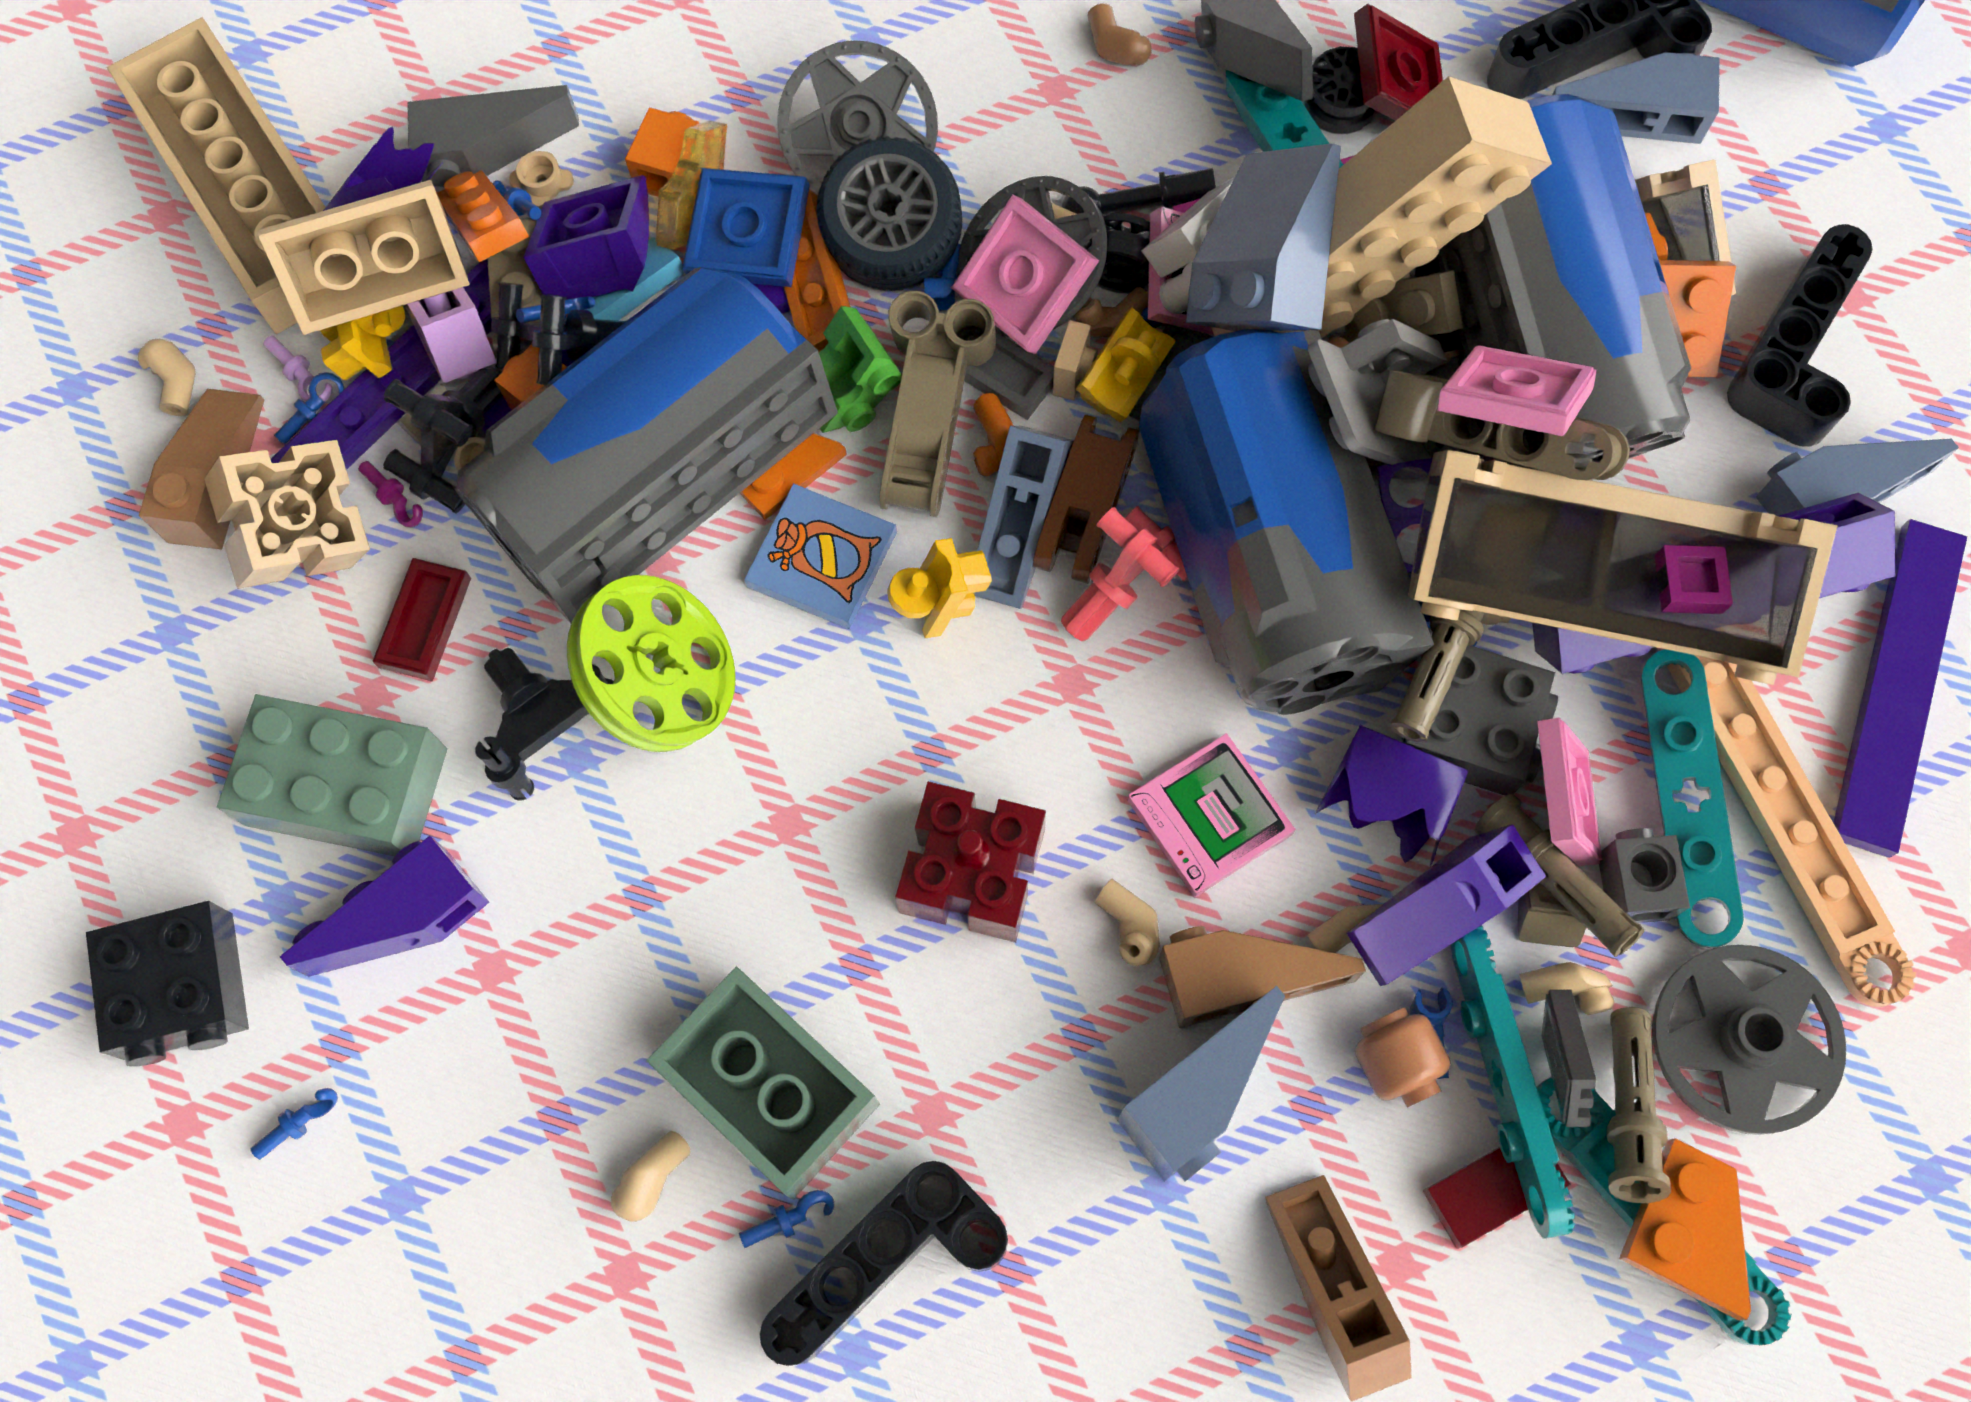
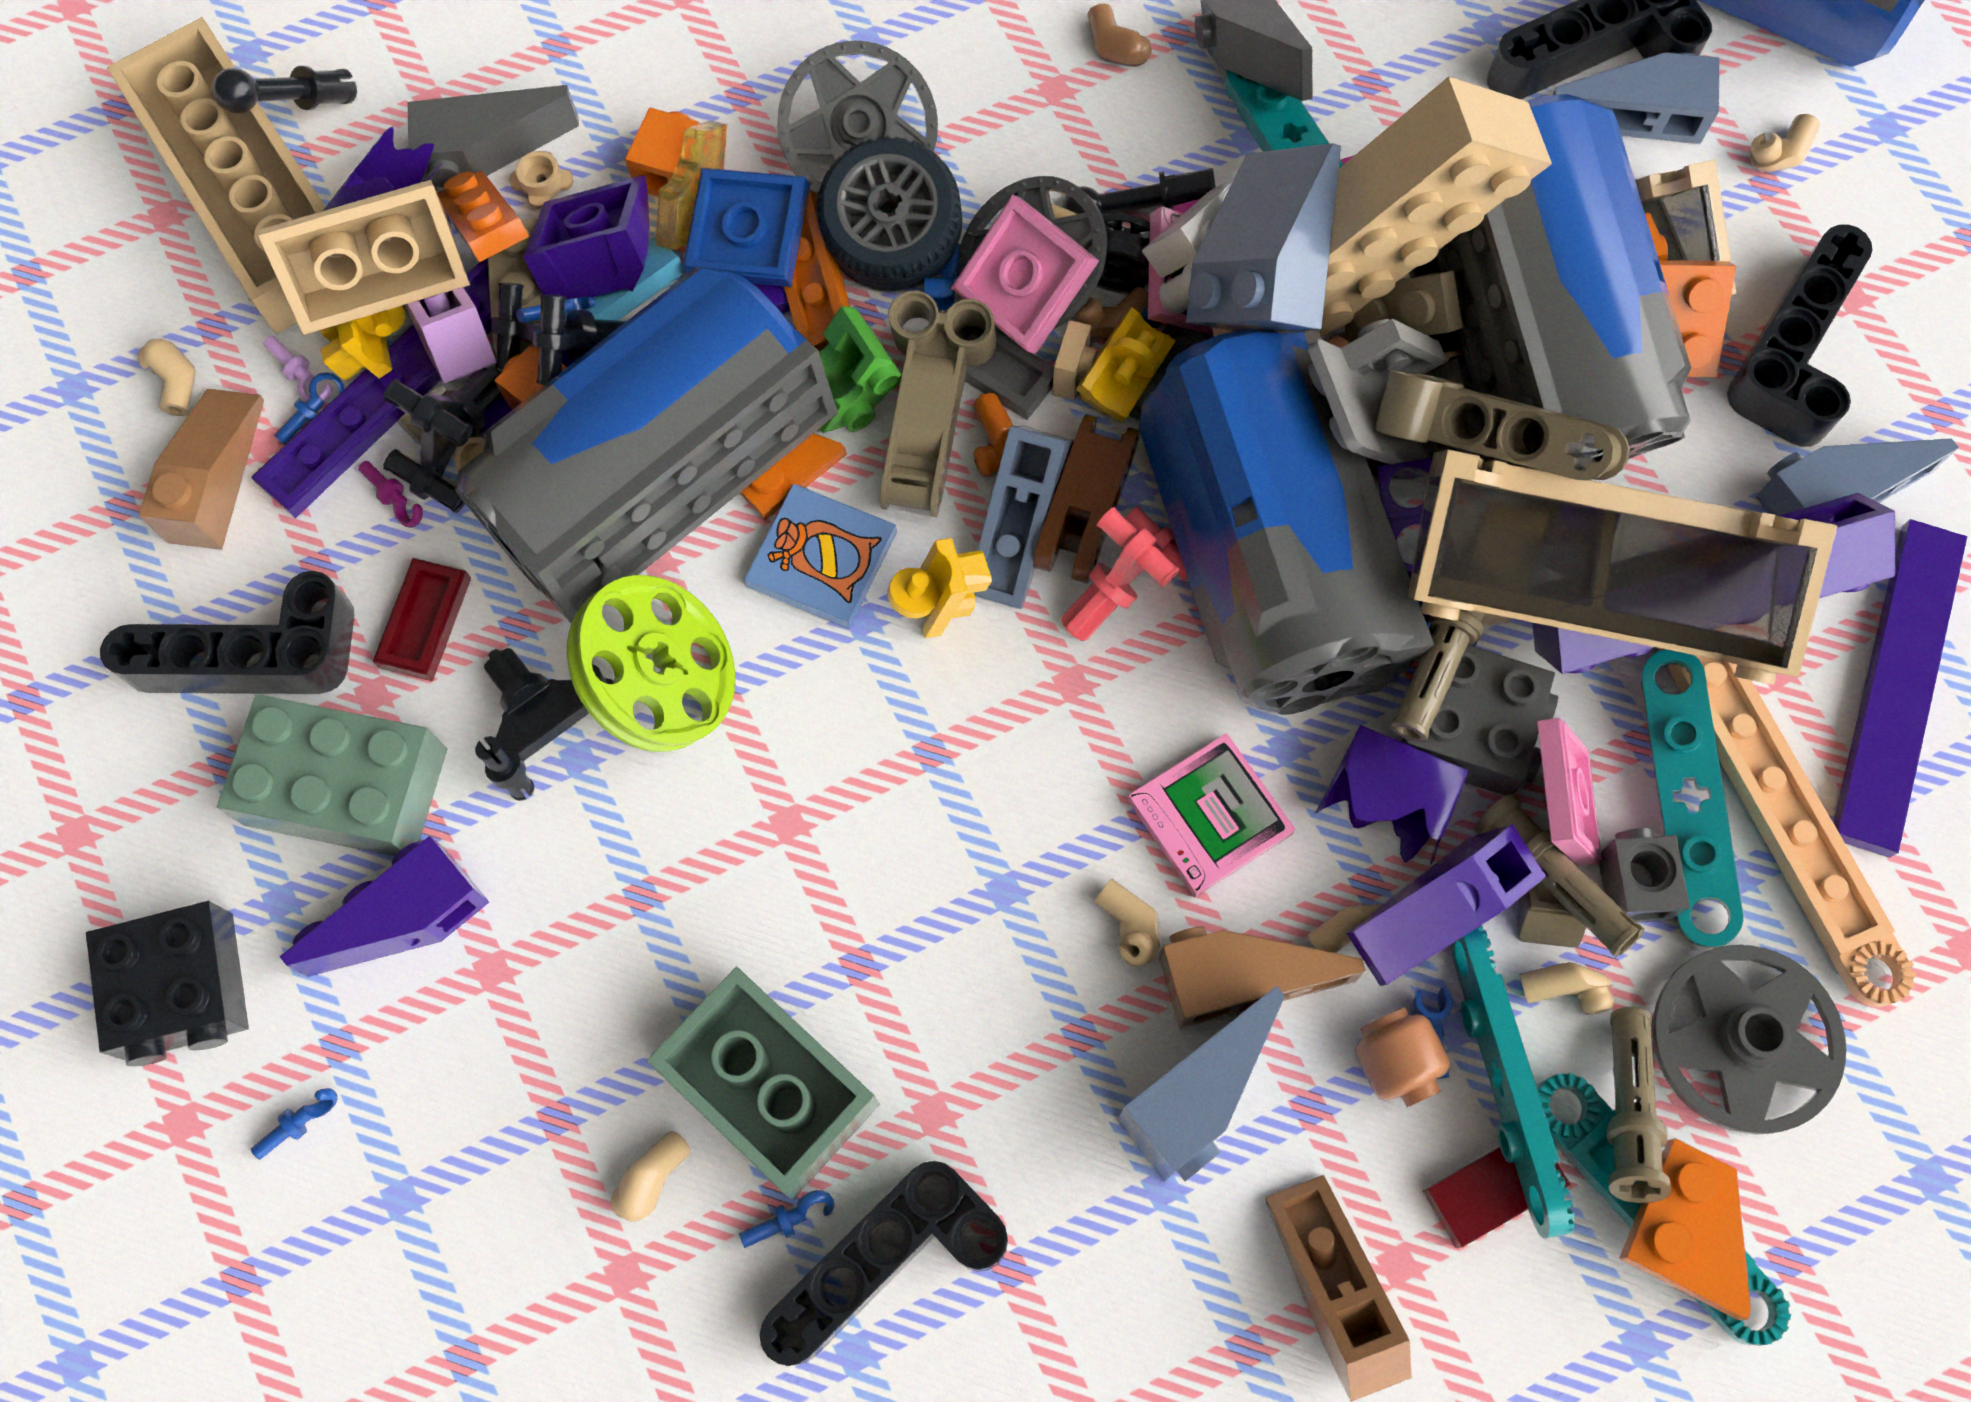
(231, 646): none -> black beam
(239, 91): none -> black pin
(286, 513): tan brick -> none
(519, 201): blue hand -> none
(971, 861): dark red brick -> none
(1338, 92): black wheel -> none
(1394, 62): dark red tile -> none
(1518, 390): bright pink tile -> none
(1568, 1058): dark grey tile -> none
(1693, 579): magenta plate -> none
(1785, 152): none -> tan arm

